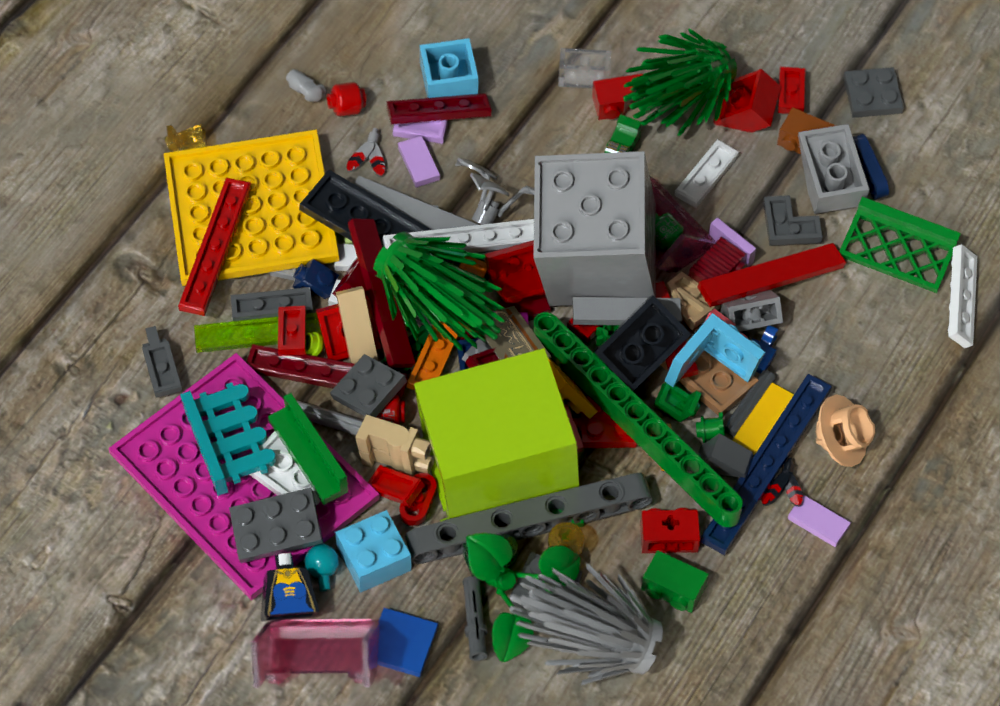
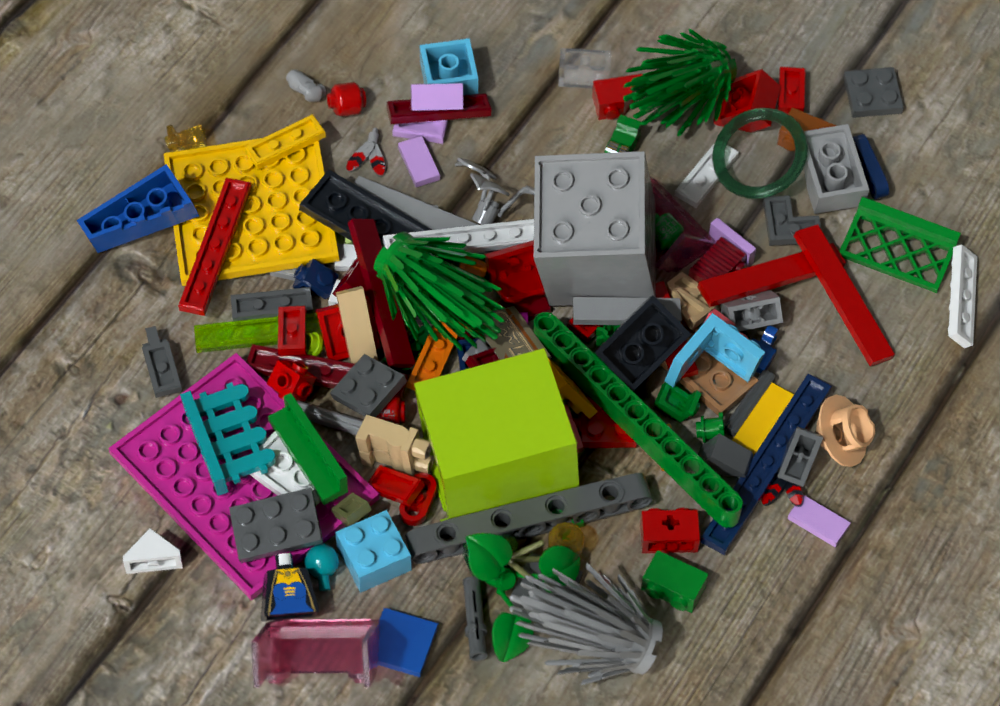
(139, 211): none -> blue wedge
(152, 554): none -> white slope
(285, 141): none -> yellow tile
(291, 378): none -> red brick
(351, 509): none -> olive tile
(437, 96): none -> lavender tile
(517, 557): none -> olive plant
(786, 180): none -> clear green wedge
(799, 456): none -> dark grey slope
(844, 295): none -> red tile

